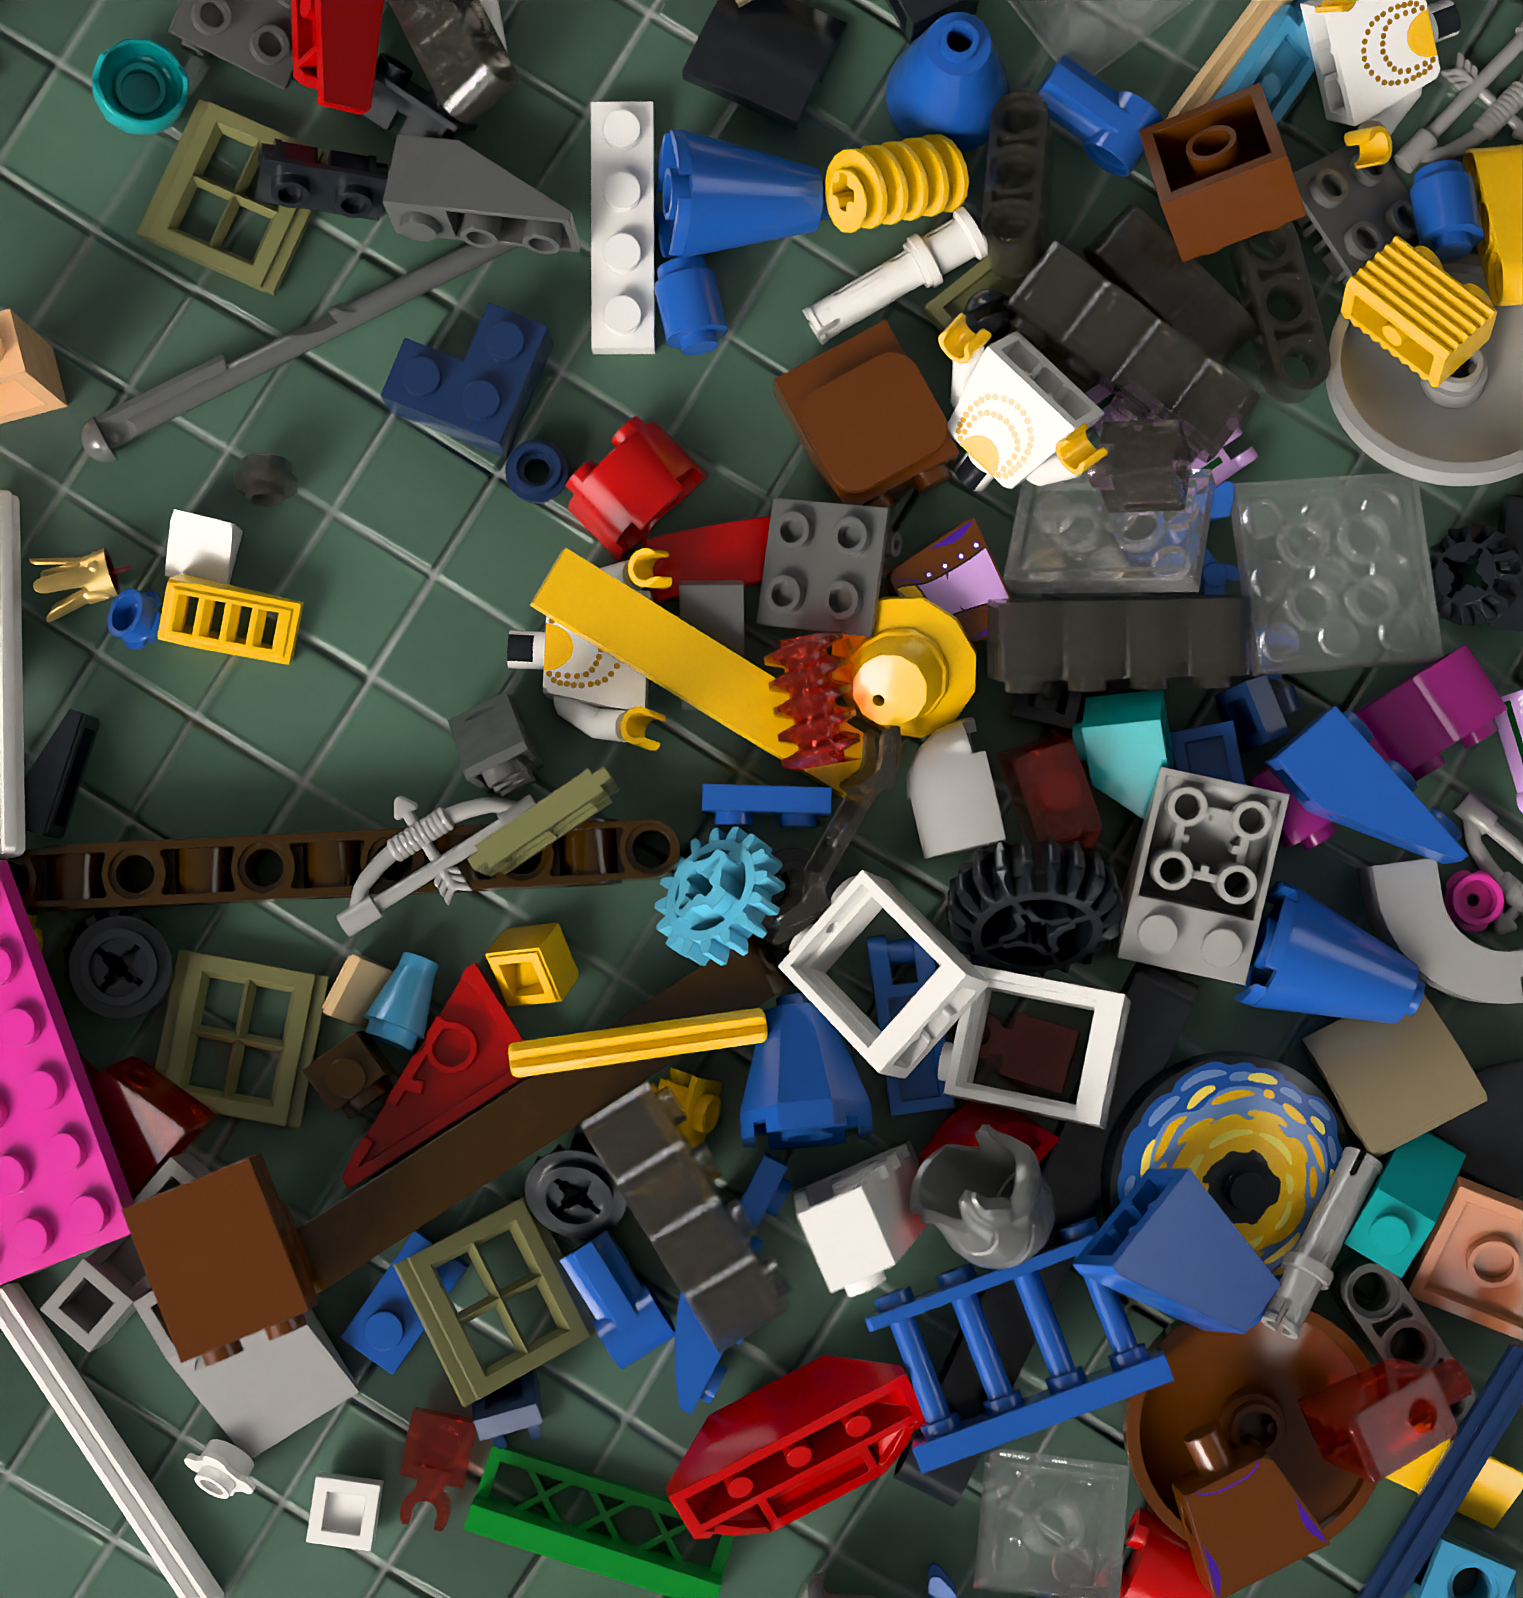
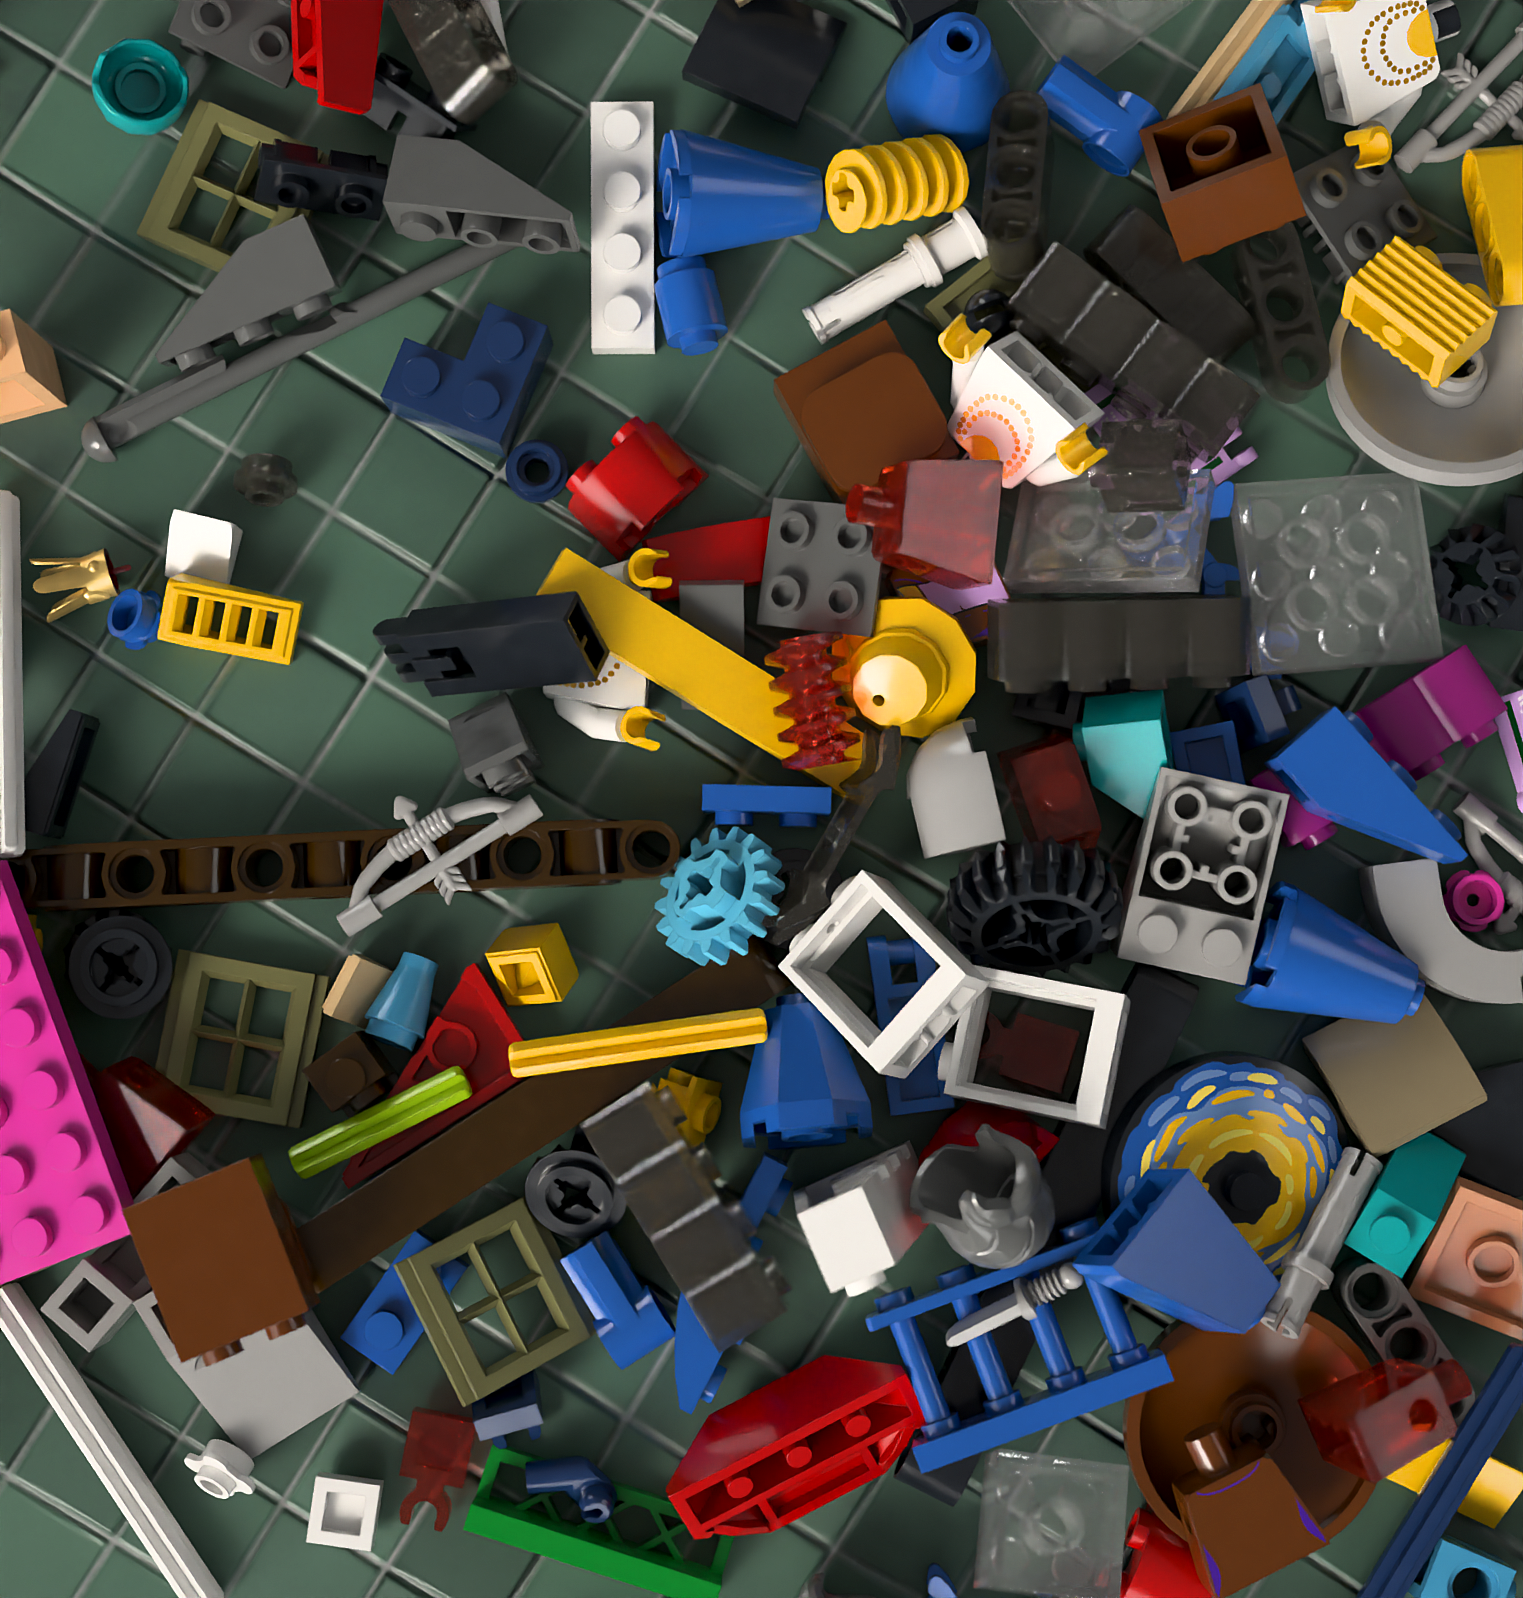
(260, 283): none -> dark grey slope
(380, 1122): none -> lime axle
(500, 644): none -> black hinge
(544, 823): olive piece -> none
(579, 1480): none -> dark blue arm
(934, 518): none -> clear red torso
(1020, 1303): none -> light grey piece
(1446, 210): blue brick -> none

